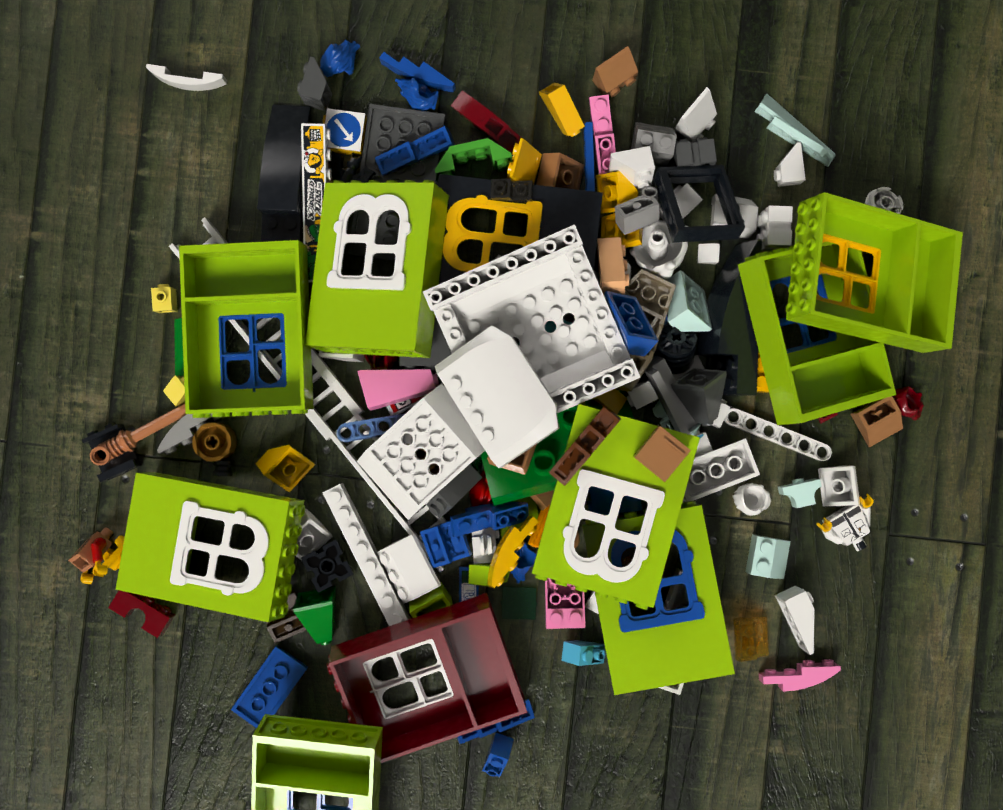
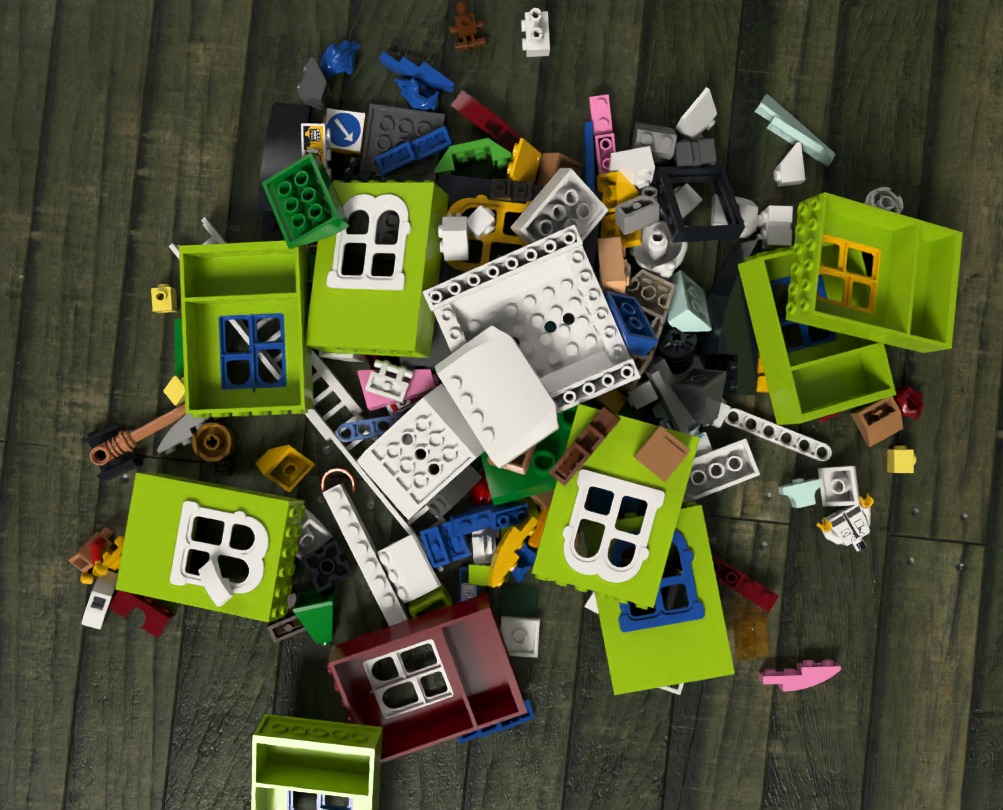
(100, 600): none -> white slope
(209, 80): white slope -> none
(216, 586): none -> white slope
(269, 686): blue plate -> none
(305, 202): none -> green slope
(342, 470): none -> orange helmet
(386, 386): none -> white plate
(455, 237): none -> white brick
(466, 28): none -> reddish brown piece
(481, 222): none -> white brick
(497, 755): blue slope -> none
(521, 635): none -> white tile
(536, 33): none -> white brick
(558, 206): none -> white slope
(562, 109): yellow slope -> none
(563, 606): bright pink slope -> none
(583, 652): medium azure slope -> none
(616, 73): medium nougat slope -> none
(708, 253): white slope -> none
(743, 585): none -> dark red slope
(751, 499): white hair -> none
(767, 557): light aqua slope -> none
(799, 613): white slope -> none
(900, 460): none -> light yellow brick

